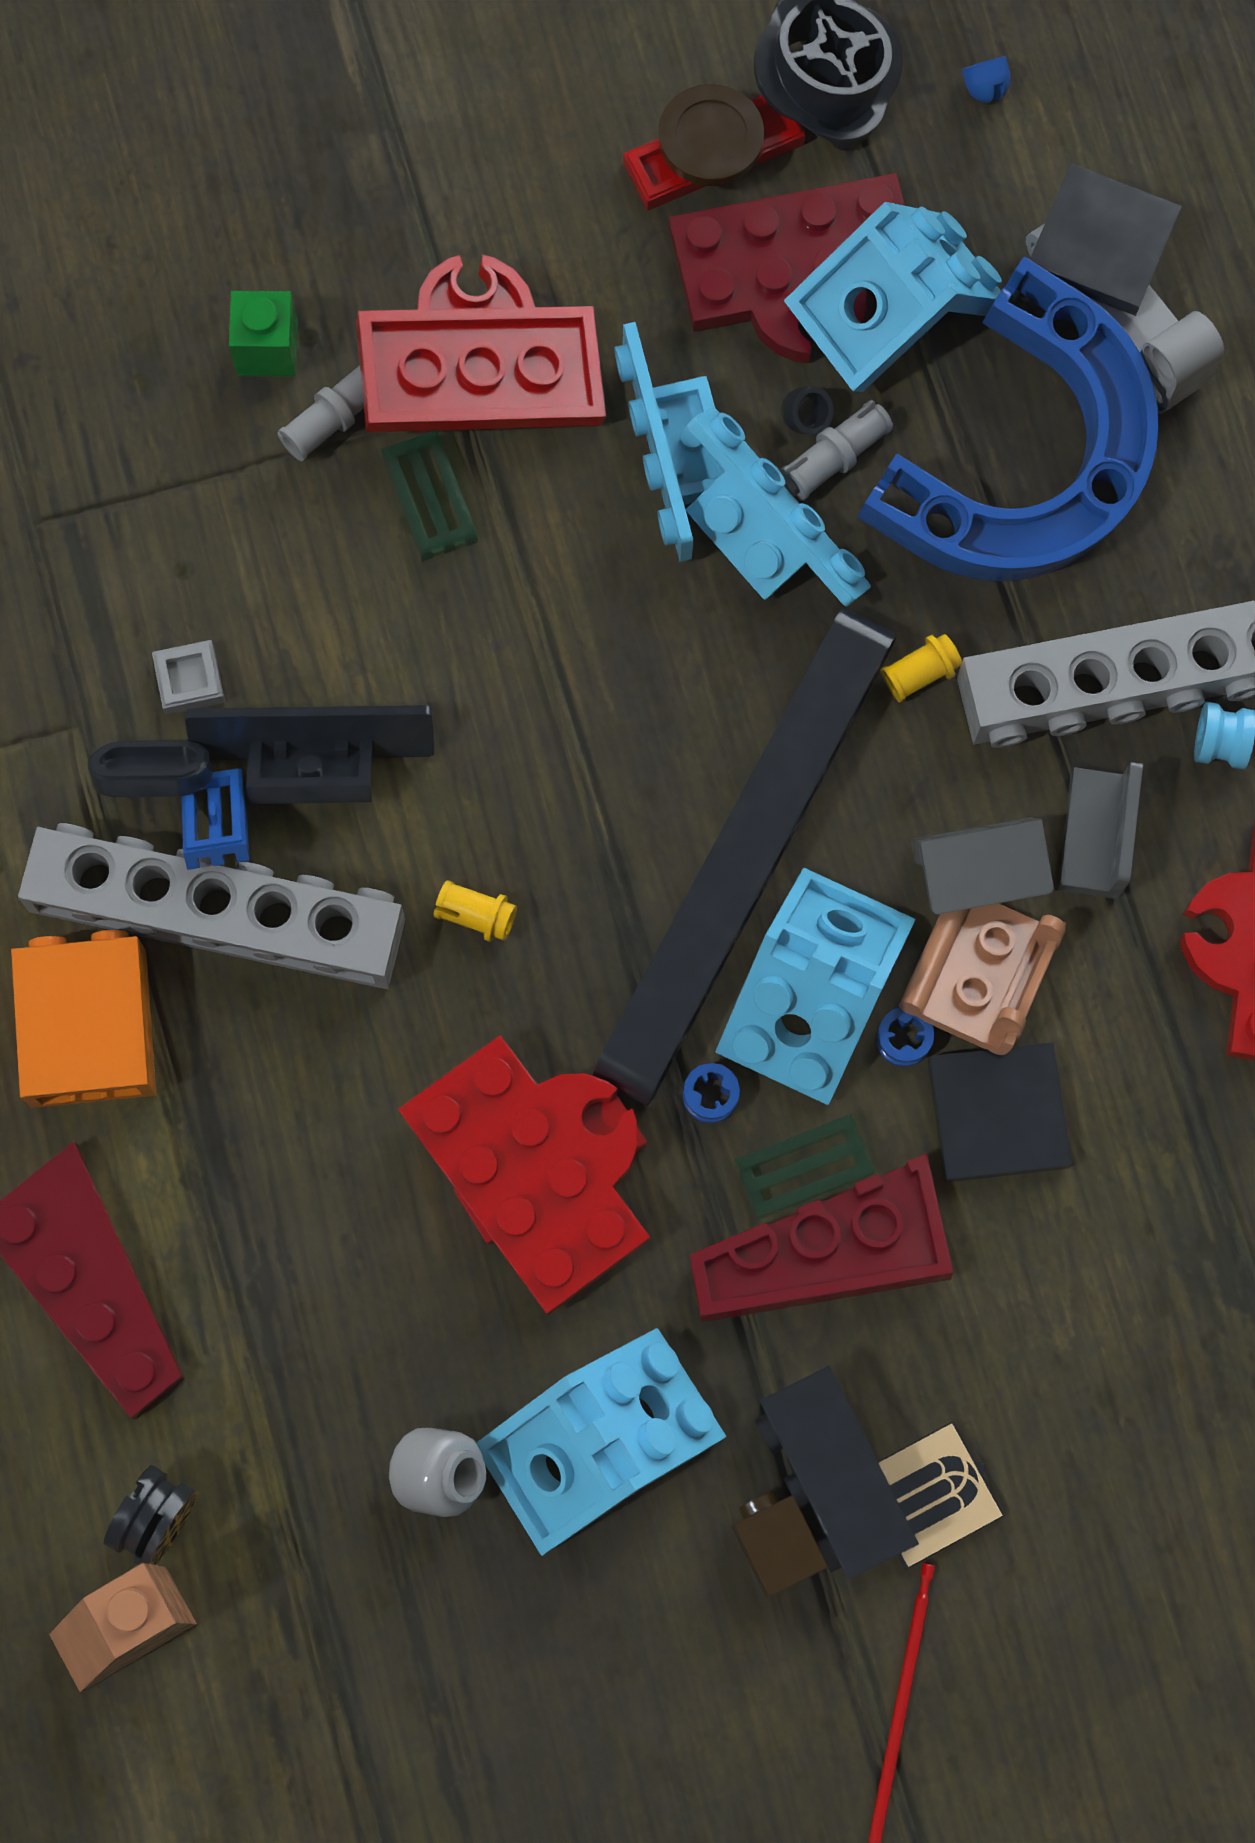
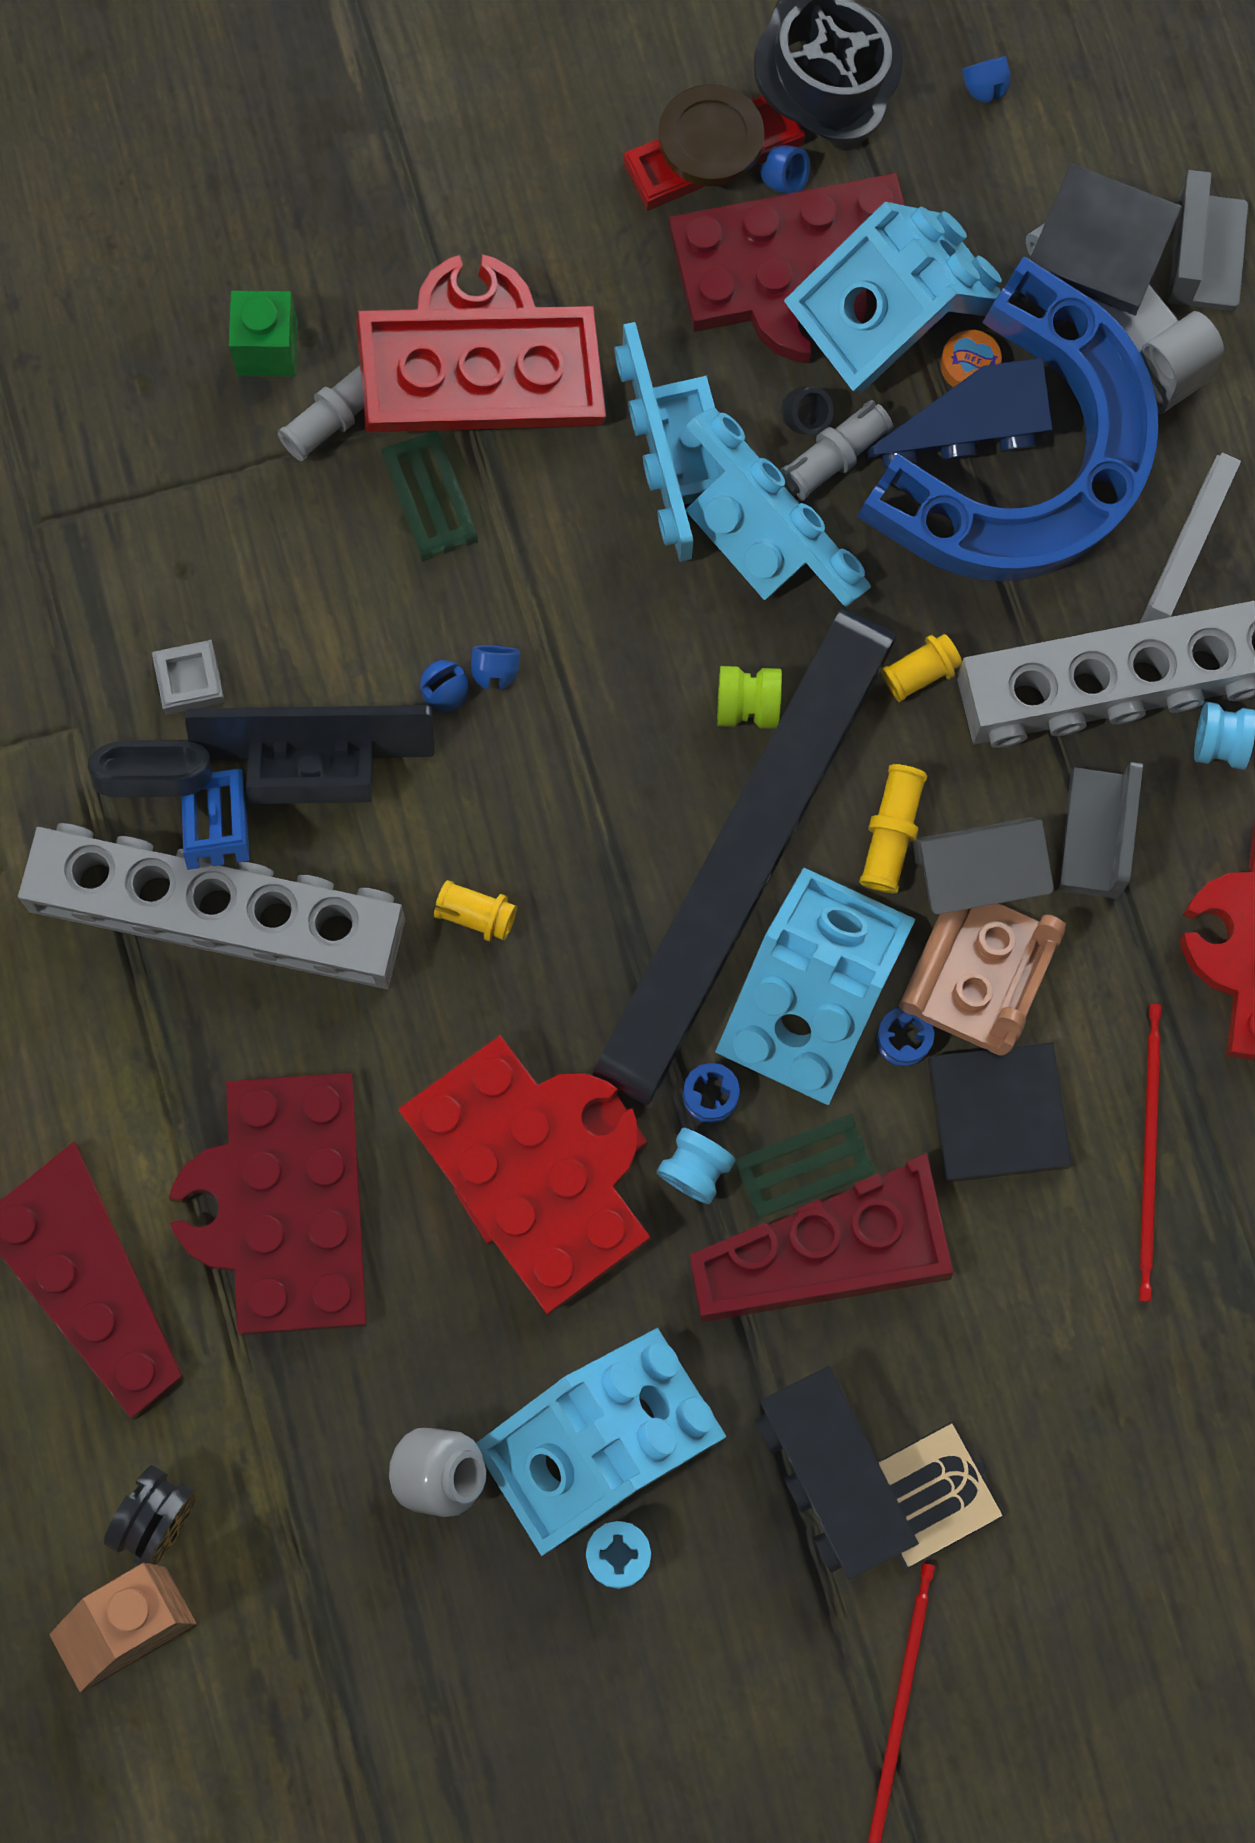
(83, 1020): orange brick -> none
(284, 1205): none -> dark red plate
(451, 693): none -> blue hinge
(494, 662): none -> blue hinge
(618, 1564): none -> medium azure wheel
(696, 1165): none -> medium azure wheel
(749, 696): none -> lime wheel
(777, 1543): dark brown brick -> none
(785, 169): none -> blue hinge
(893, 828): none -> yellow pin
(966, 354): none -> orange tile
(989, 406): none -> dark blue slope
(1150, 1152): none -> red piece
(1191, 538): none -> light grey tile
(1207, 247): none -> dark grey panel

